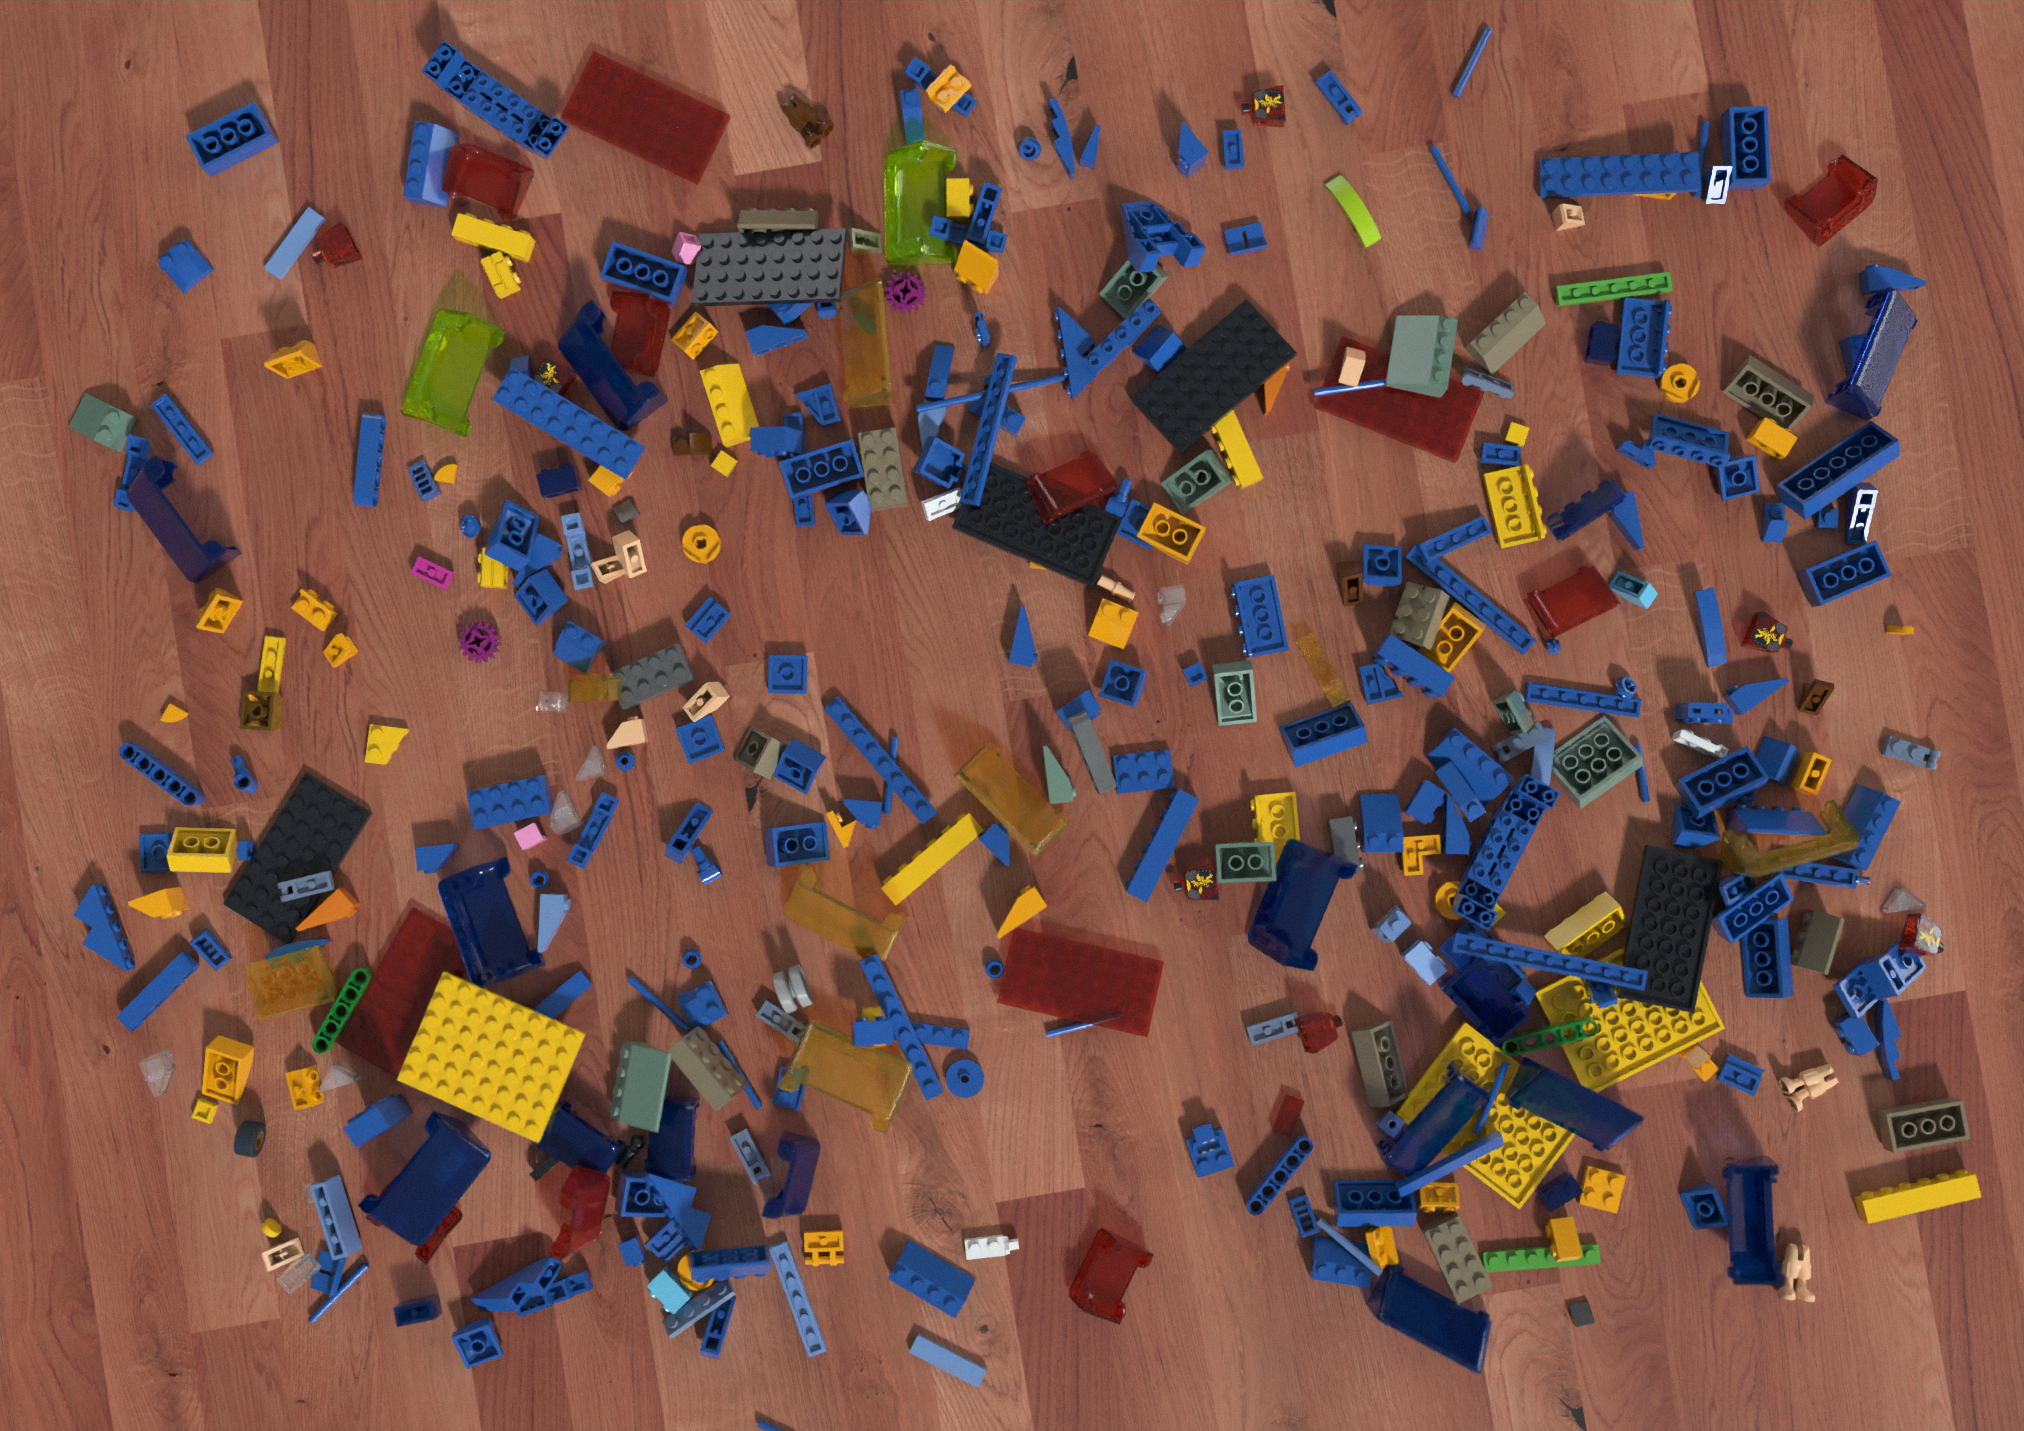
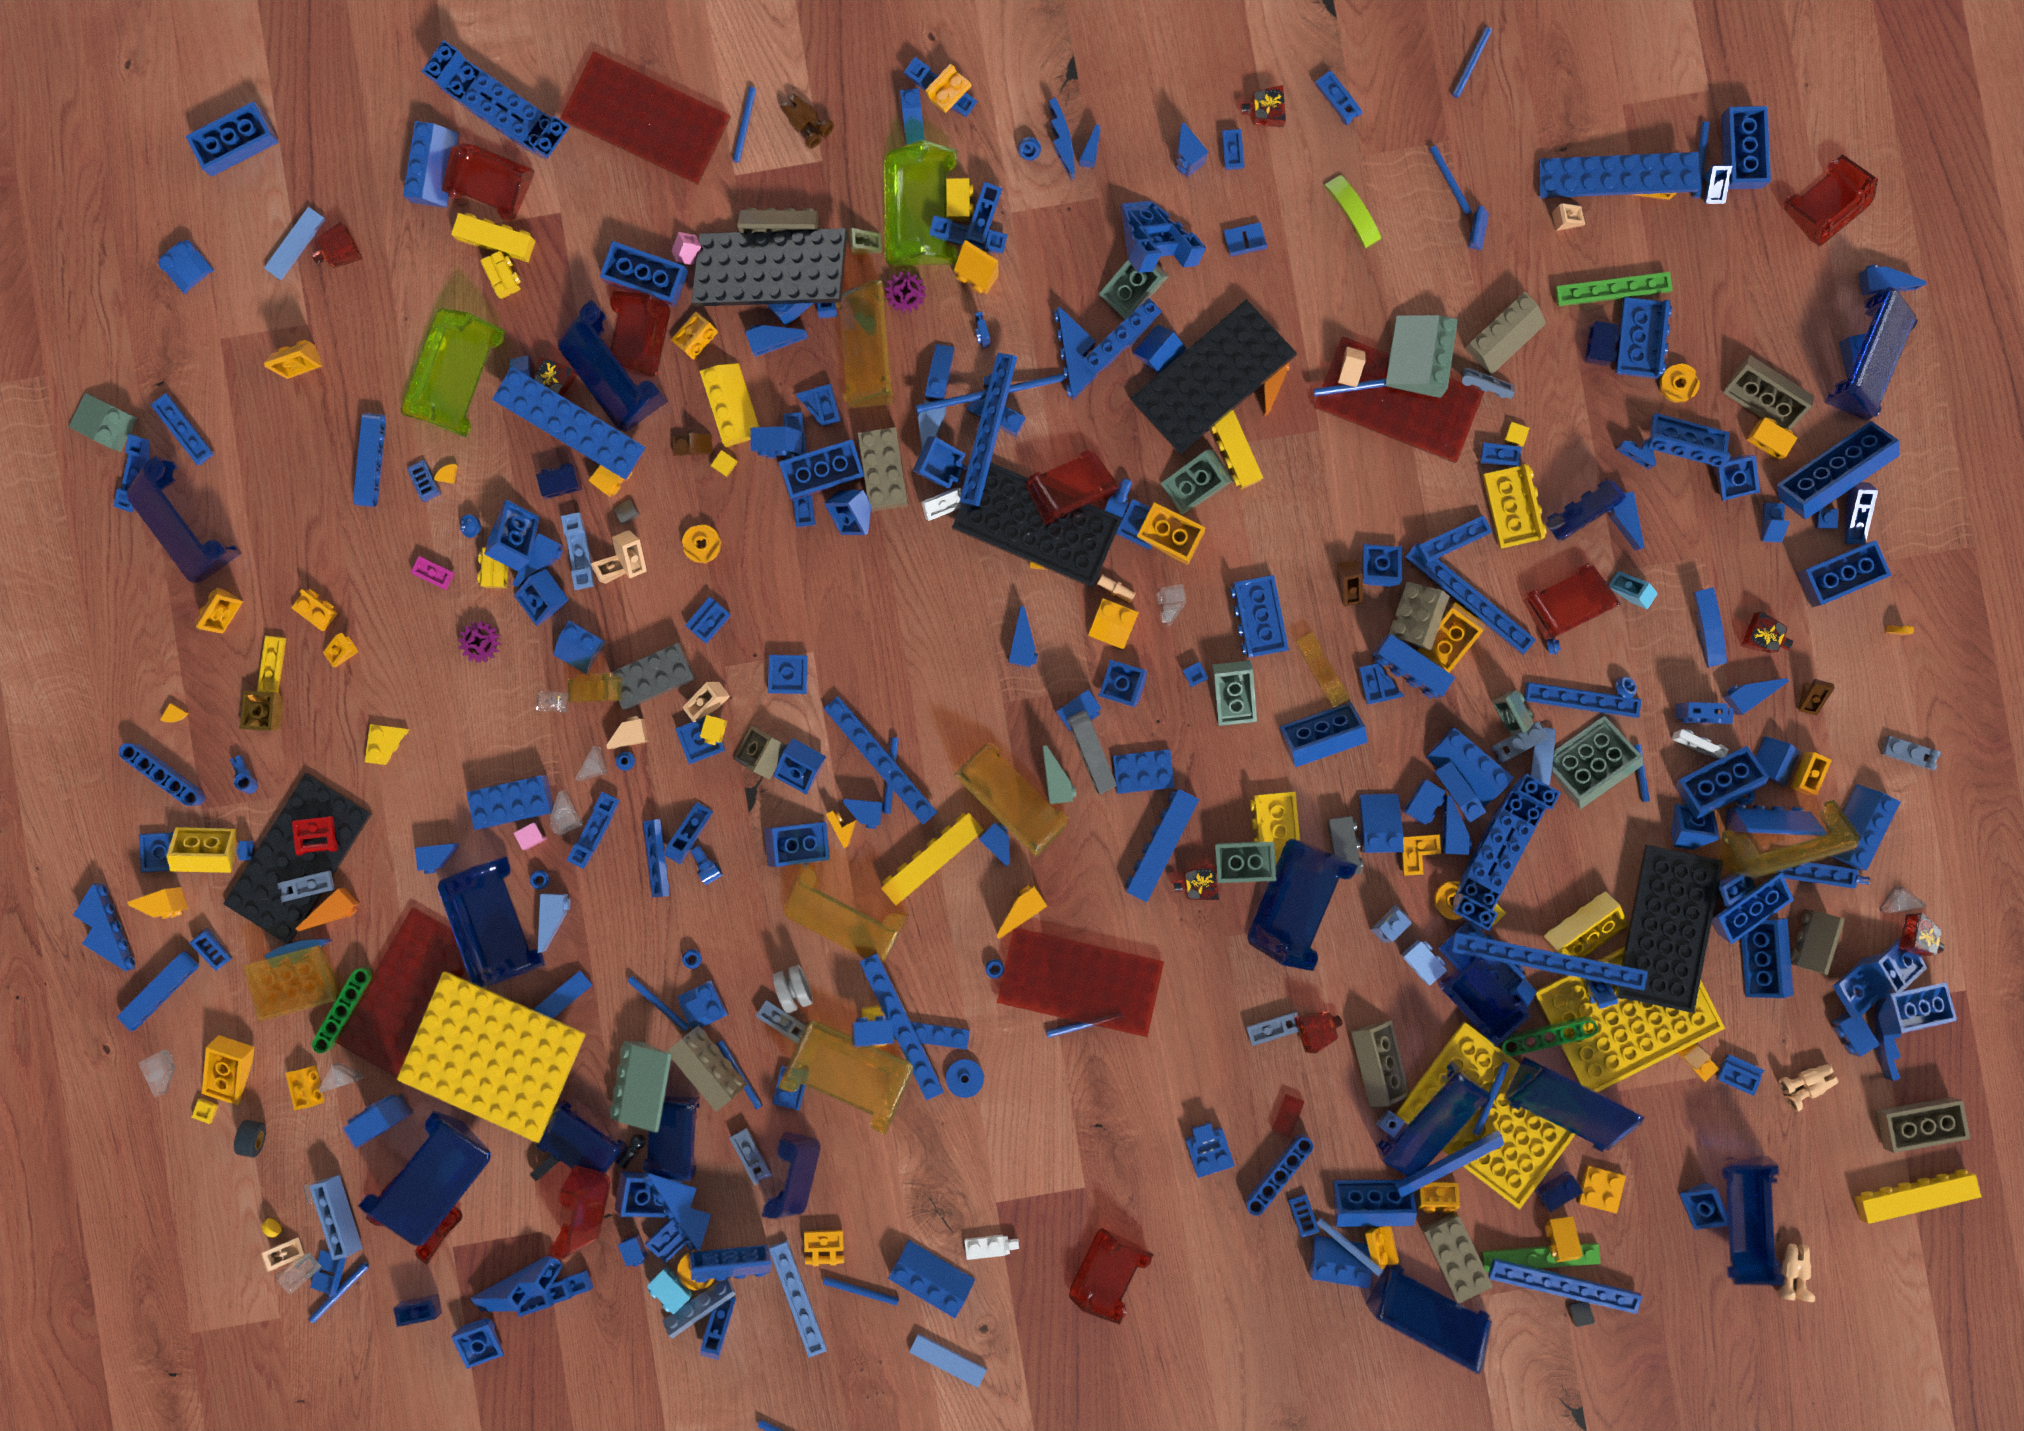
(314, 829): none -> red plate
(656, 858): none -> blue plate
(713, 729): none -> yellow brick
(744, 124): none -> blue bar
(861, 1291): none -> blue bar
(1565, 1286): none -> blue plate
(1917, 1009): none -> blue slope

